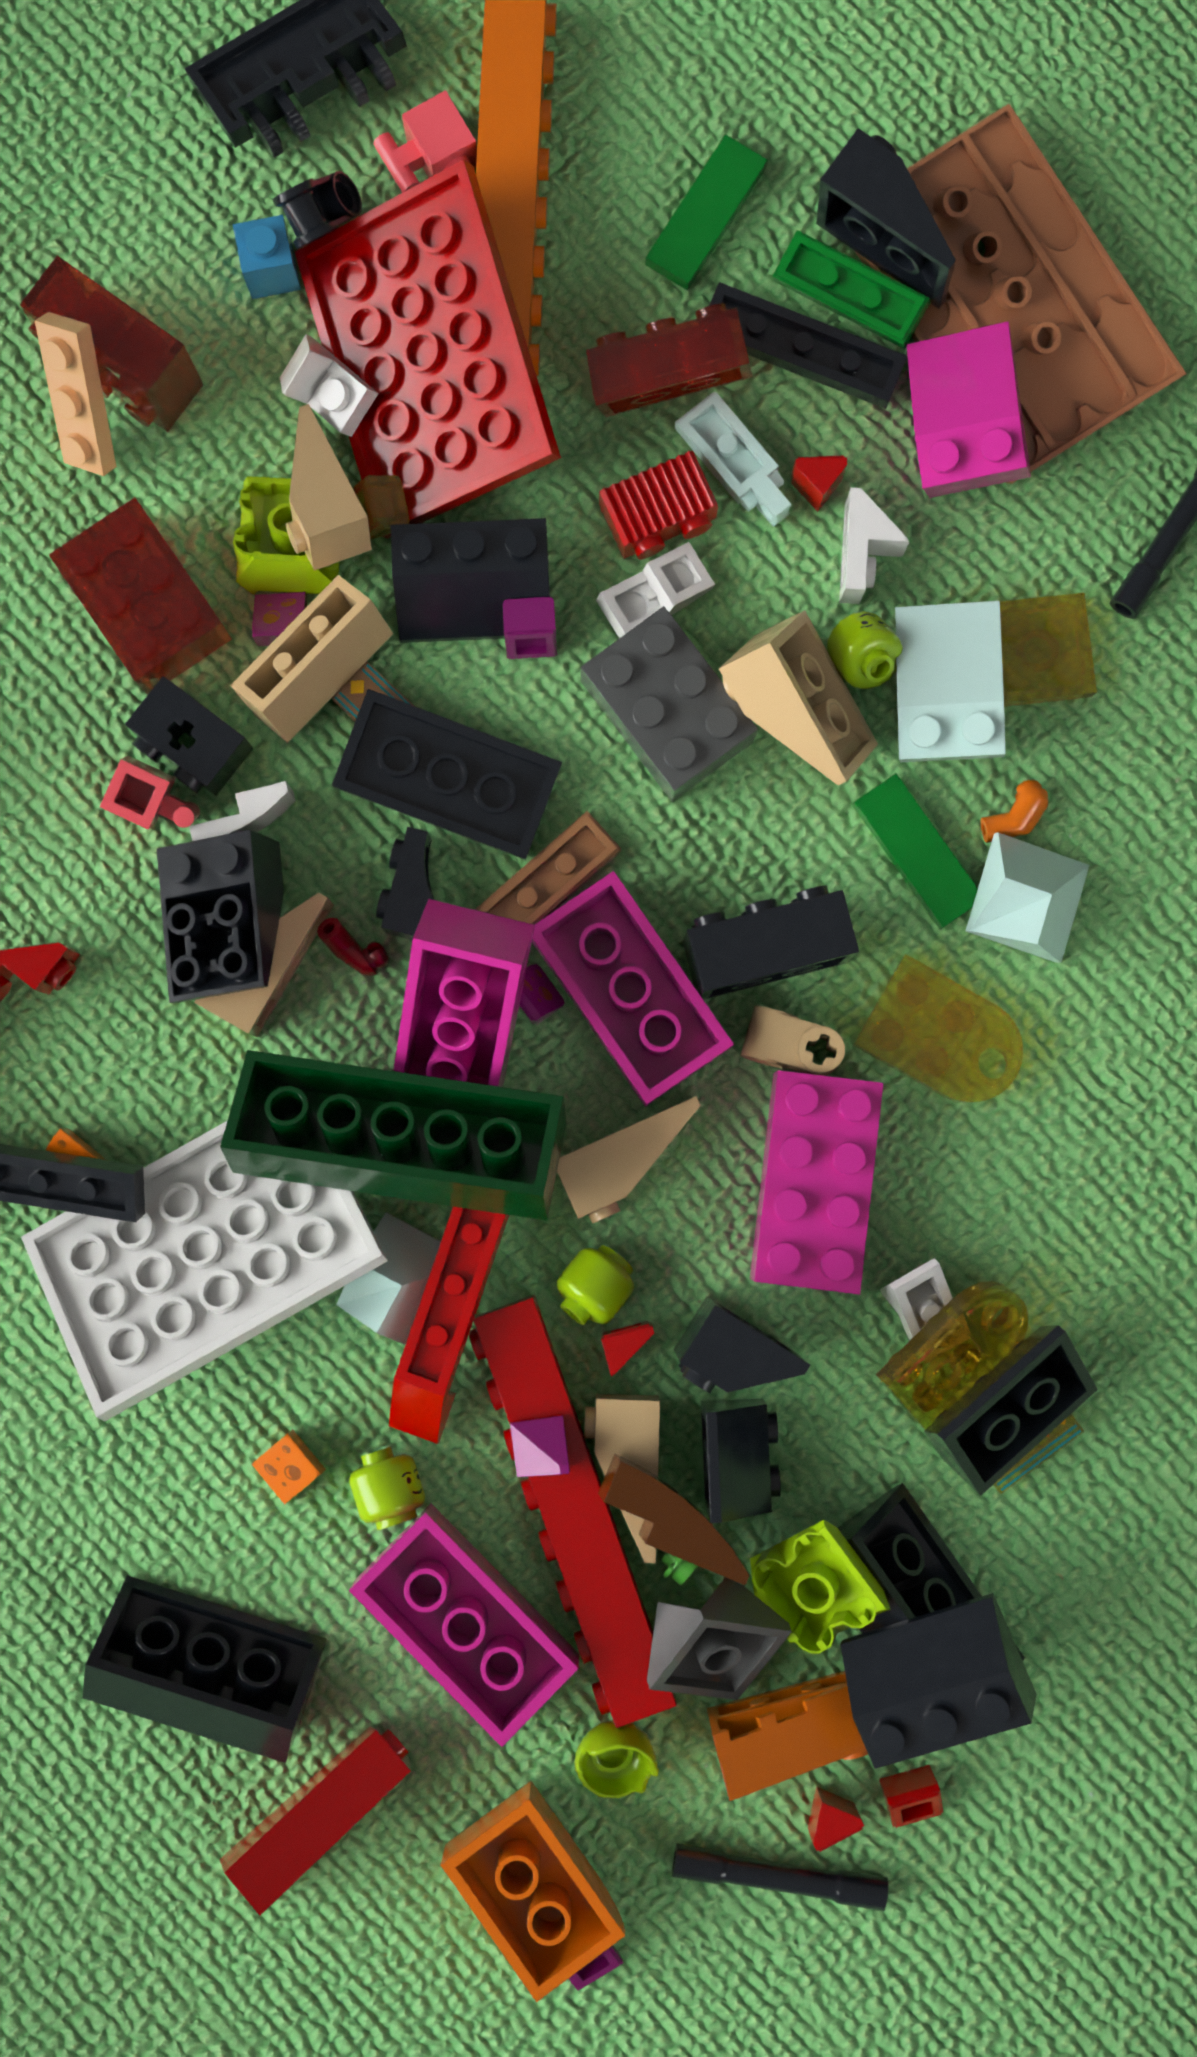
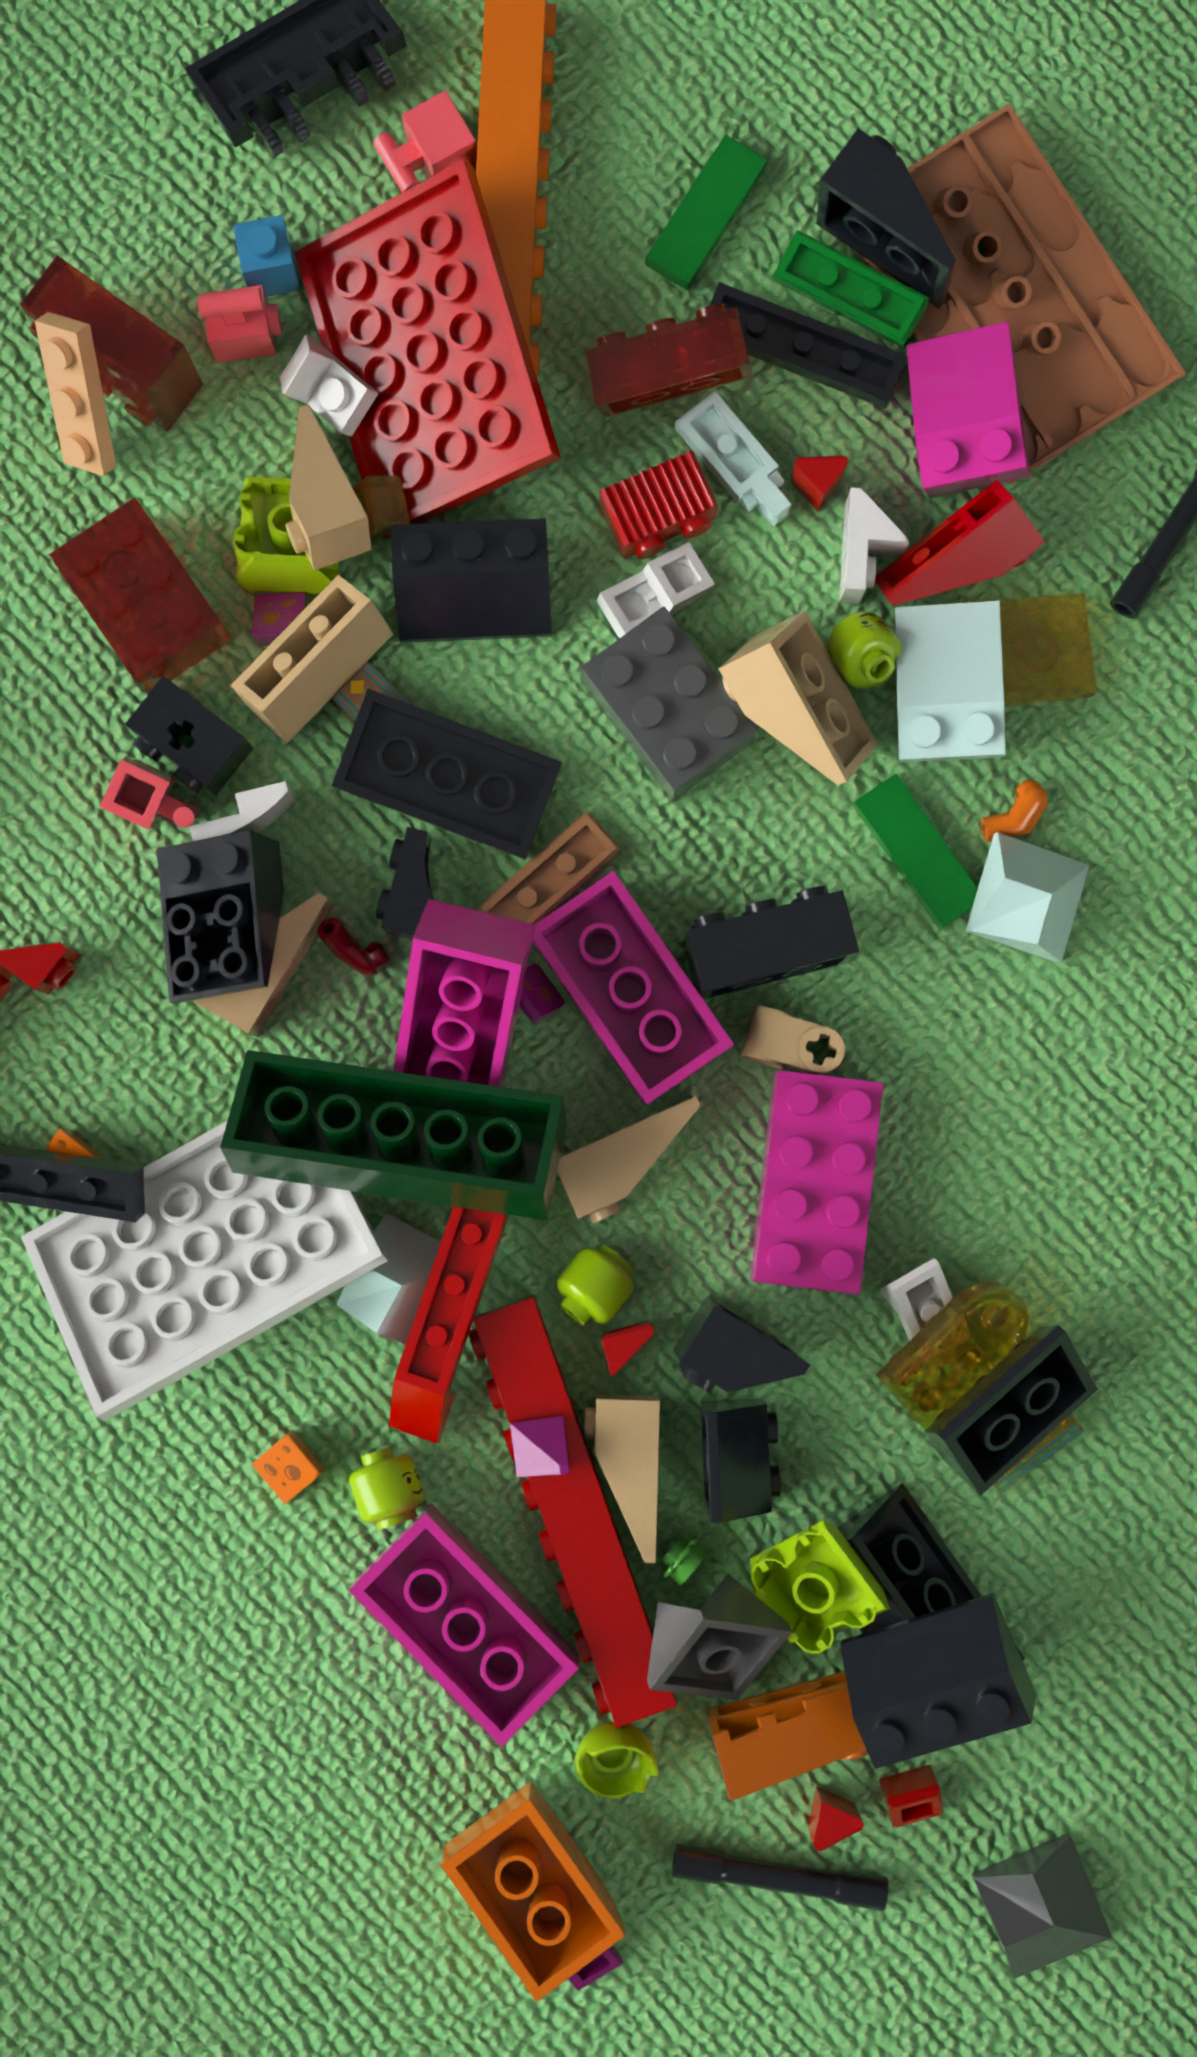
(203, 1668): black slope -> none
(240, 323): none -> coral brick
(315, 1818): red slope -> none
(319, 206): black piece -> none
(530, 627): magenta slope -> none
(669, 1519): reddish brown slope -> none
(938, 1032): clear yellow plate -> none
(968, 547): none -> red slope
(1041, 1905): none -> dark grey slope

